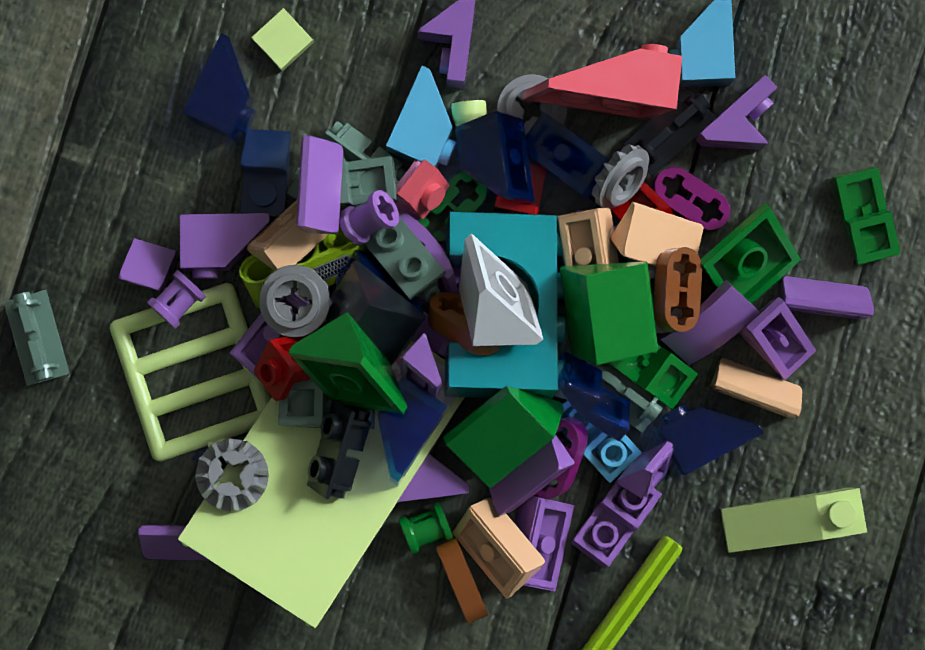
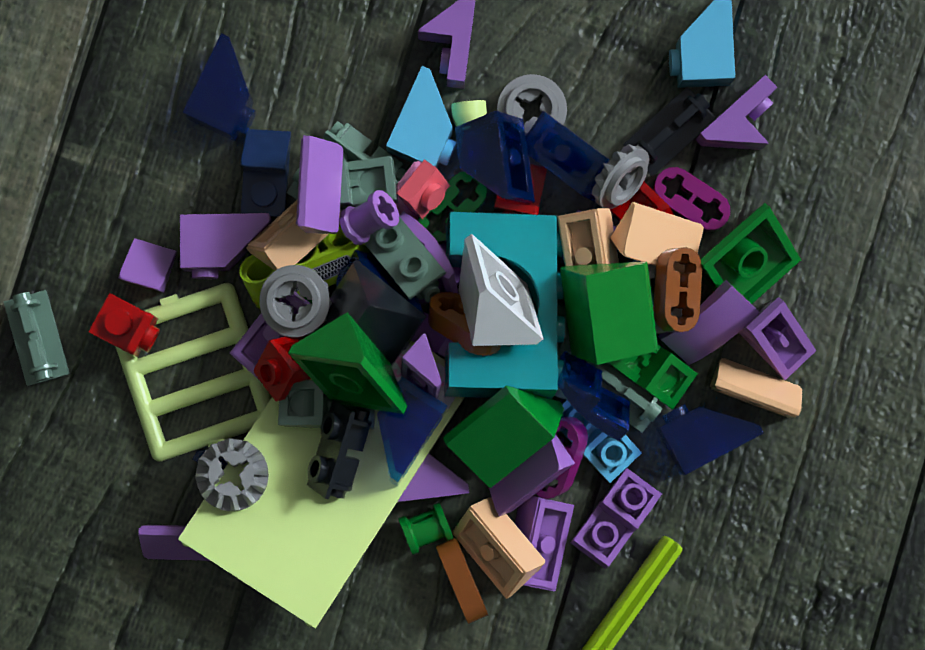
(125, 326): none -> red bracket
(176, 299): medium lavender bush -> none
(282, 39): yellowish green tile -> none
(628, 85): coral slope -> none
(647, 470): medium lavender slope -> none
(794, 520): yellowish green slope -> none
(826, 298): medium lavender slope -> none
(865, 215): green slope -> none

